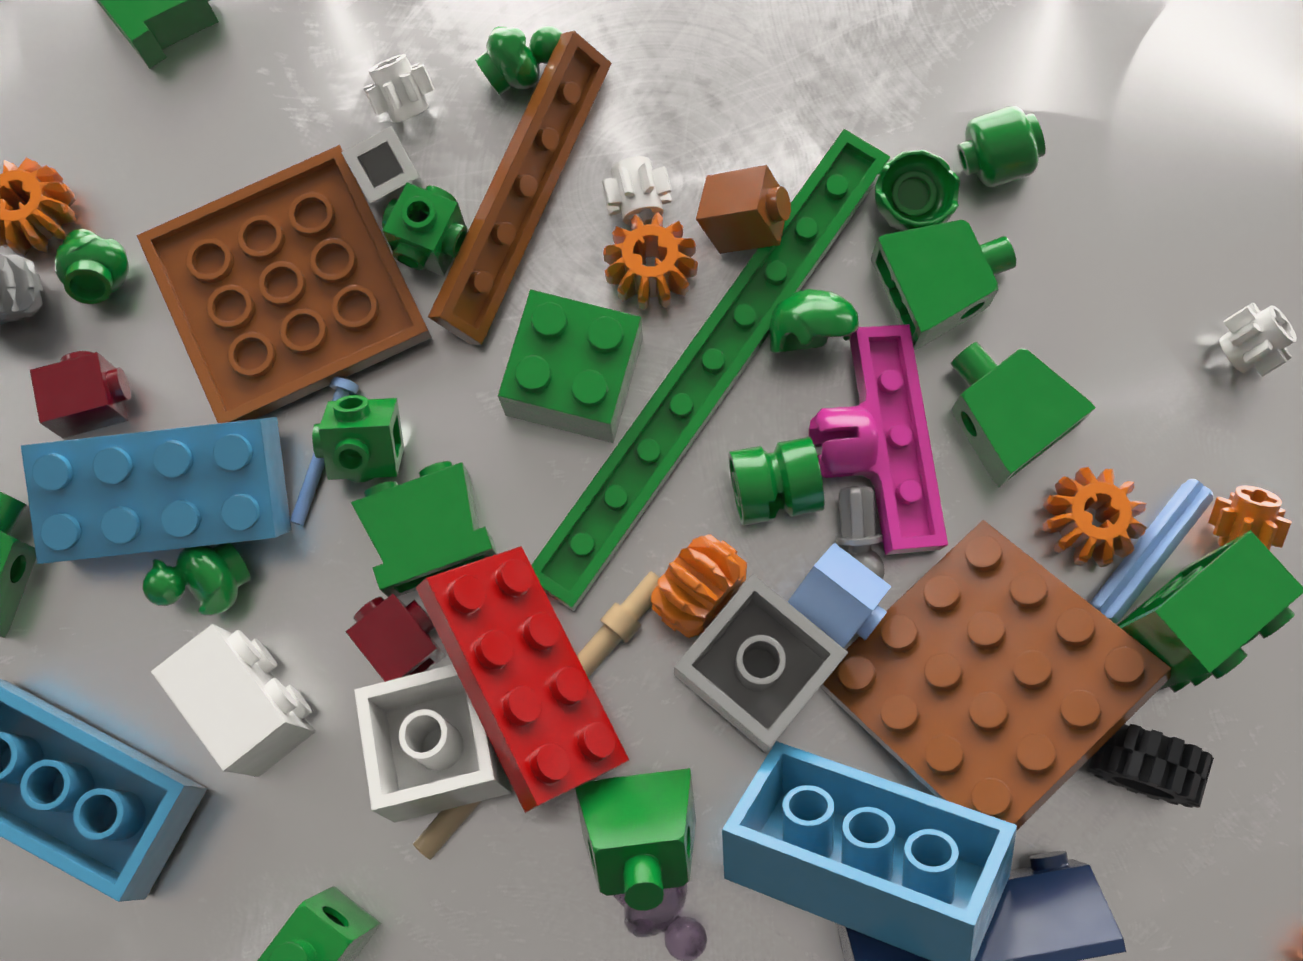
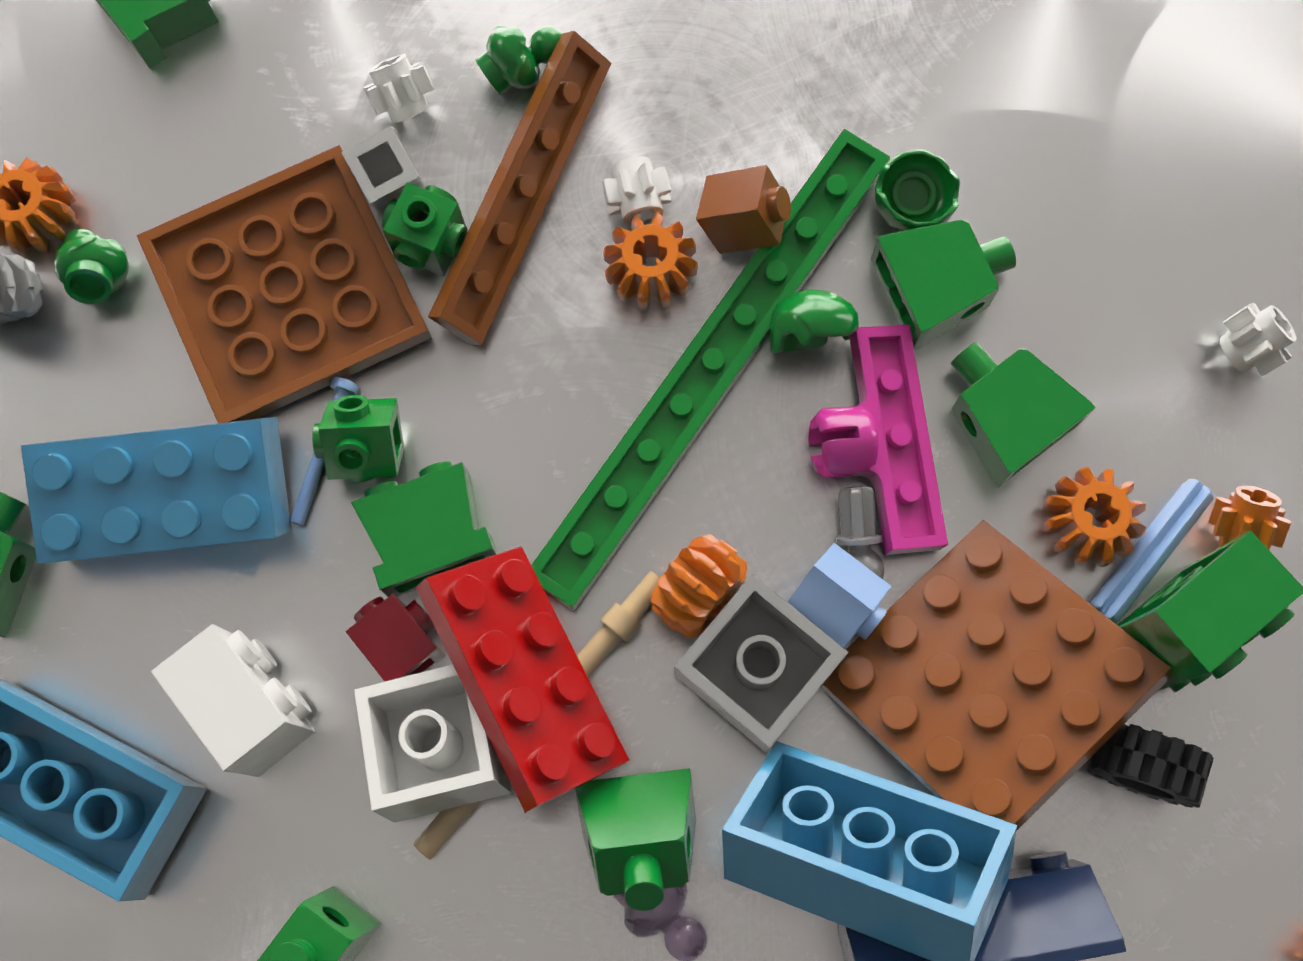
(80, 394): dark red brick -> none
(206, 571): green animal -> none
(571, 365): green brick -> none
(776, 481): green wheel -> none
(1002, 146): green head -> none

